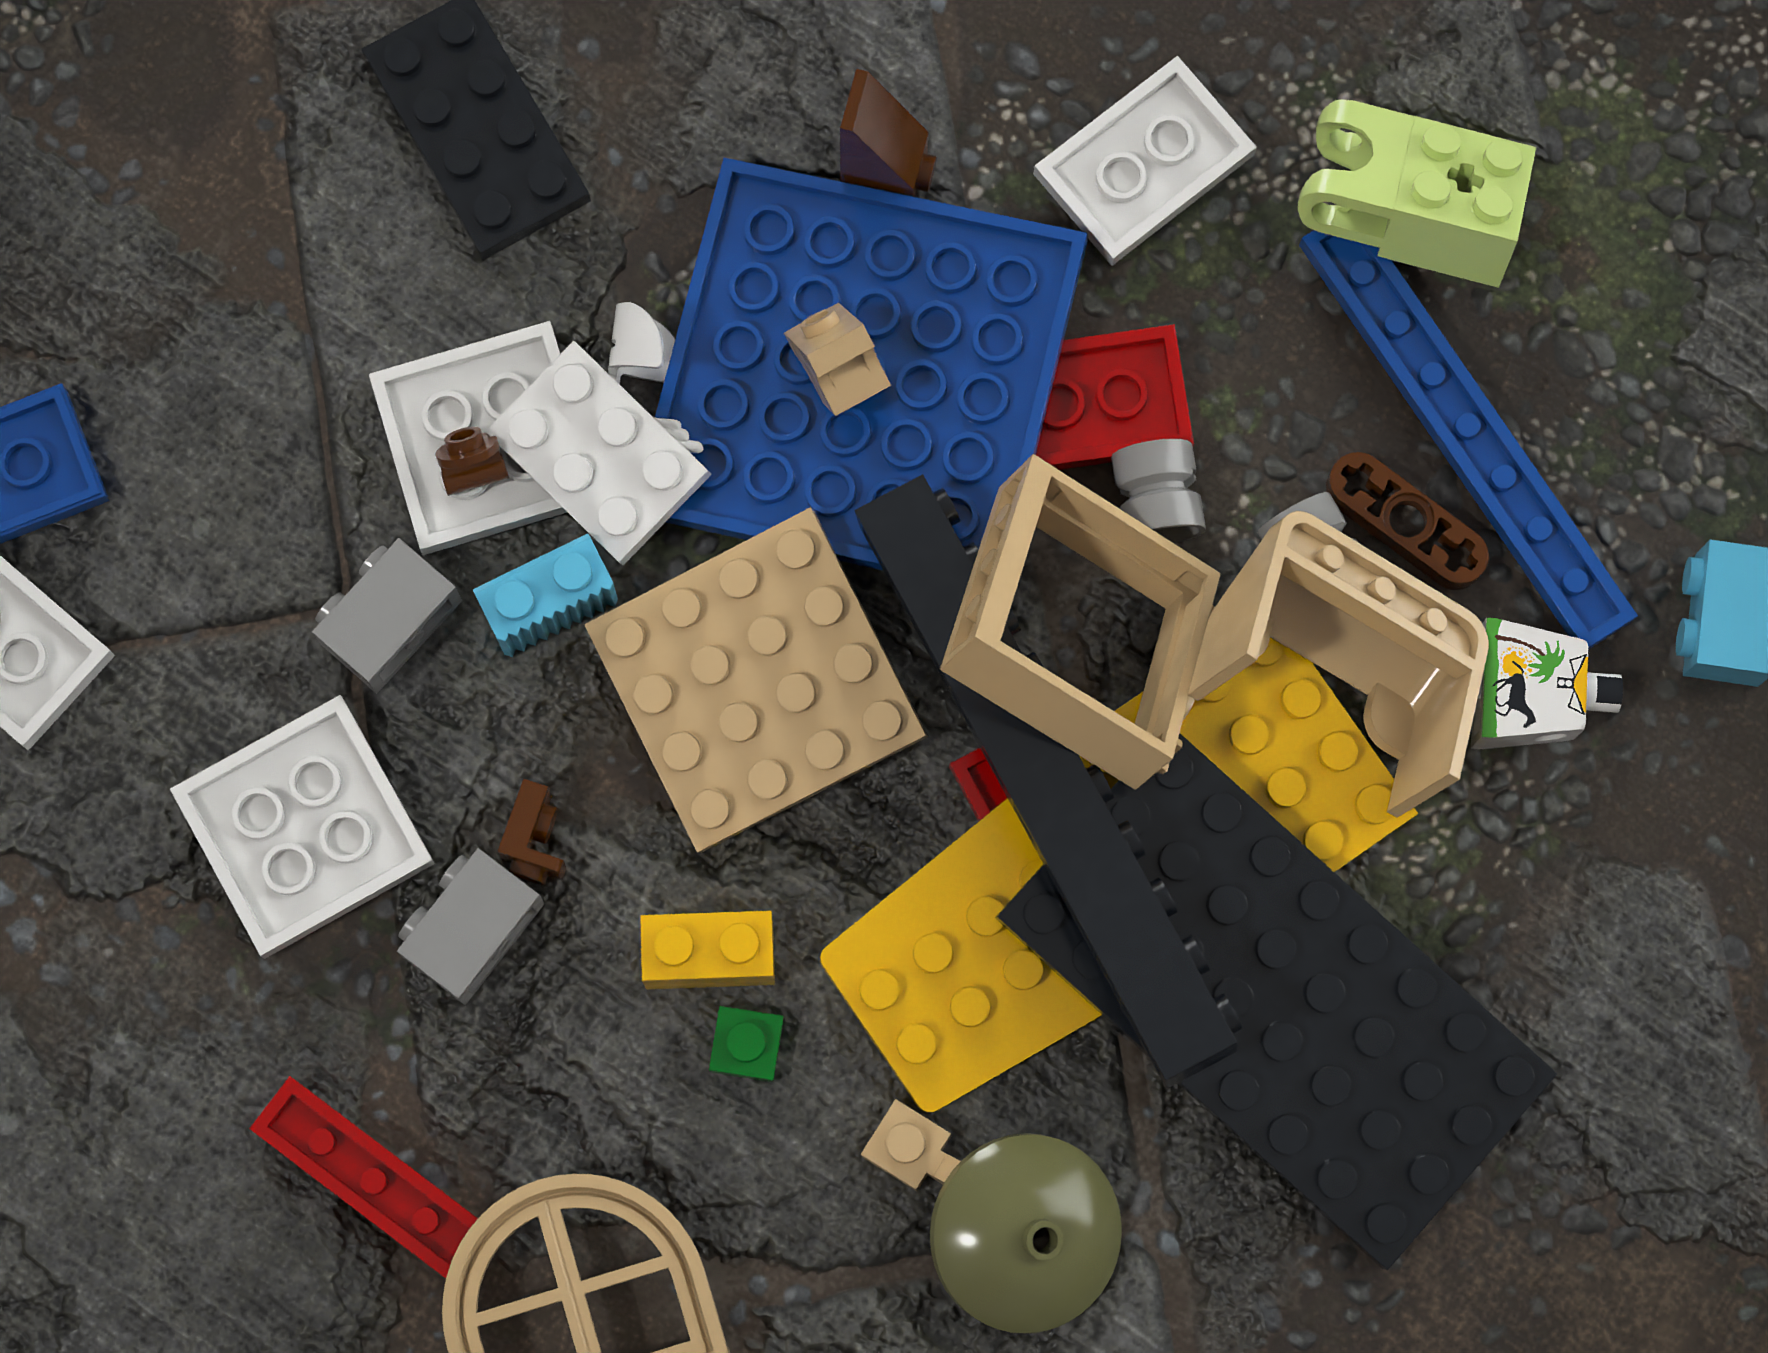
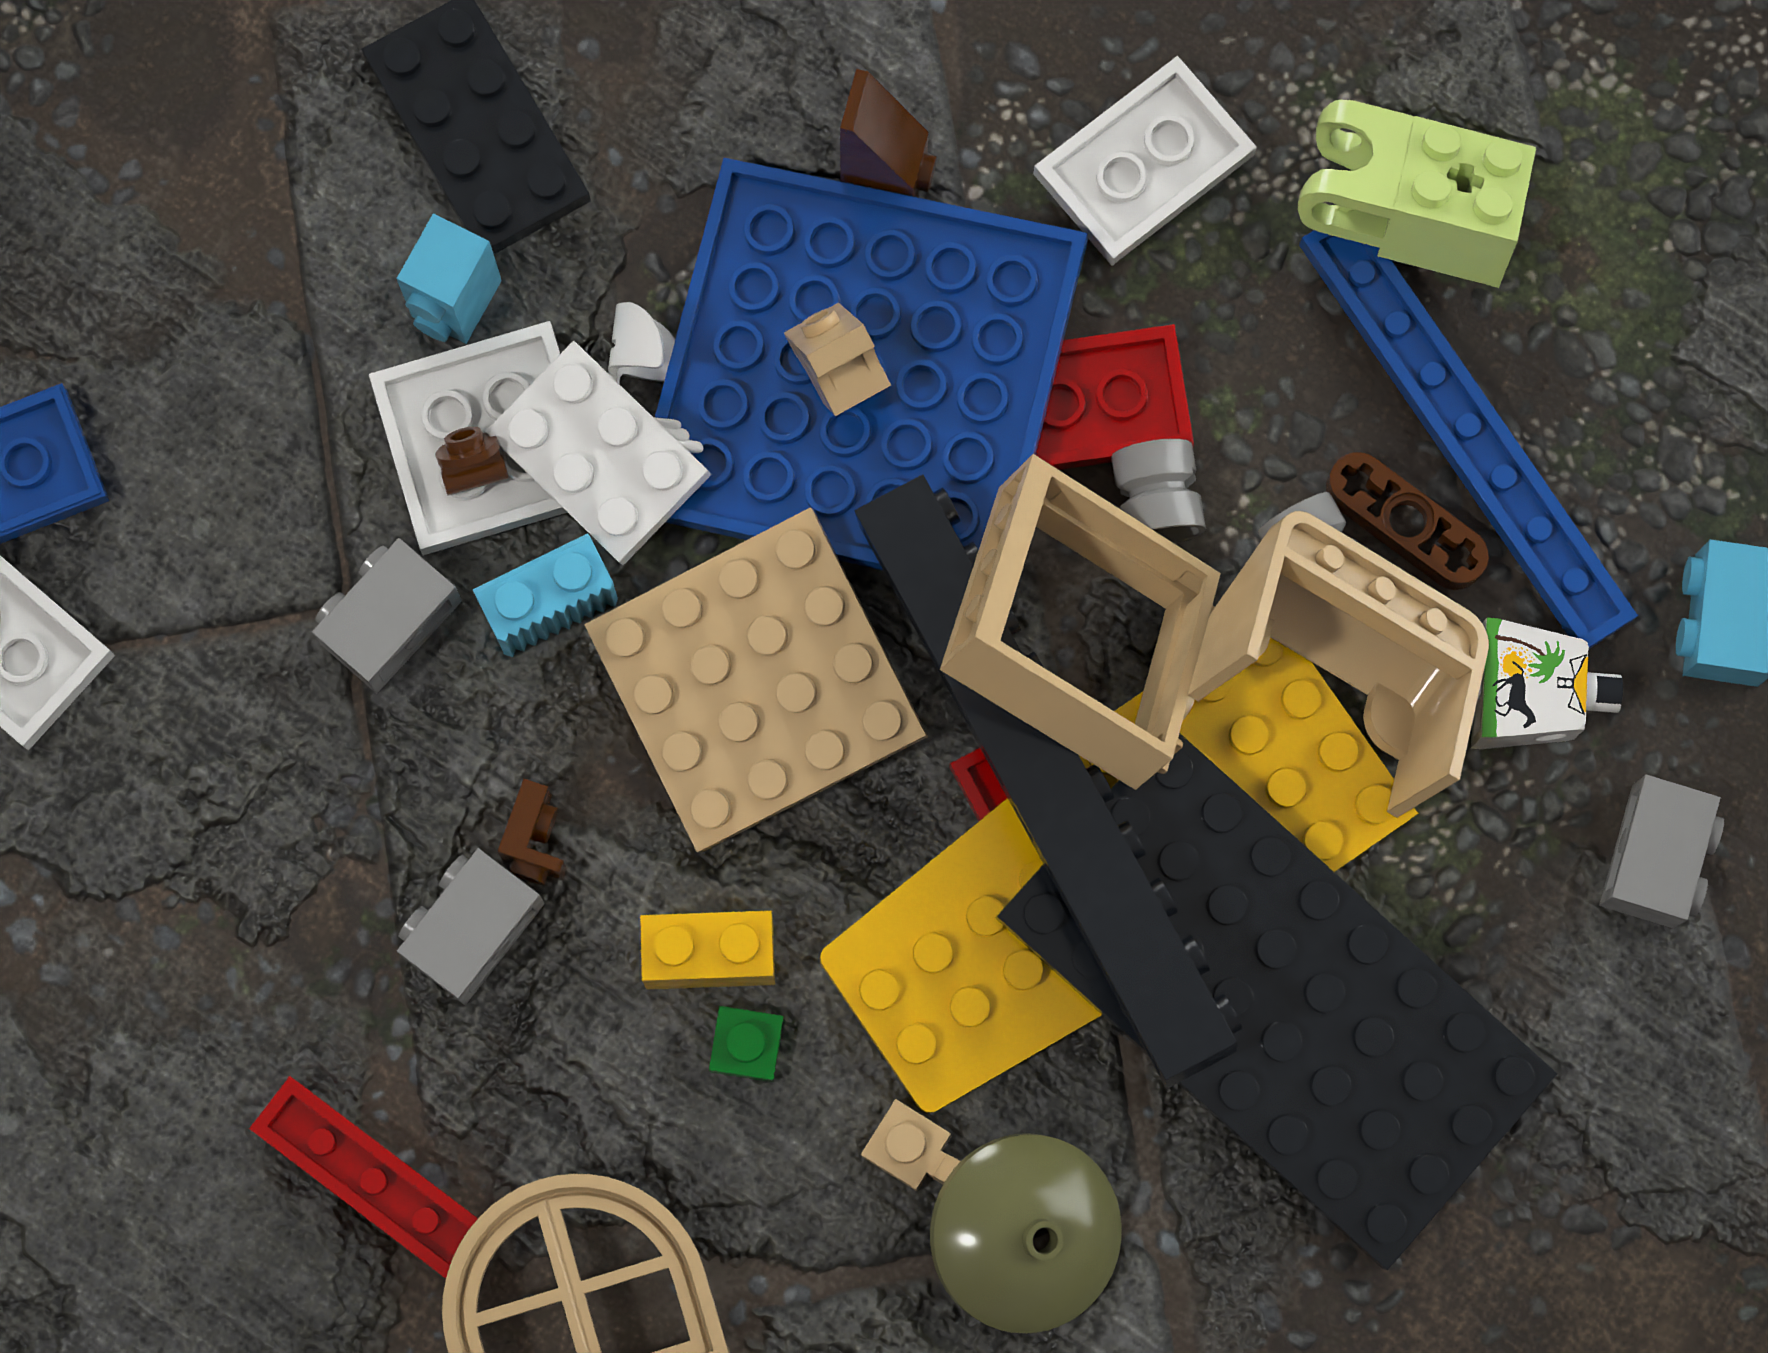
(302, 826): white plate -> none
(448, 280): none -> medium azure brick
(1662, 852): none -> light grey brick

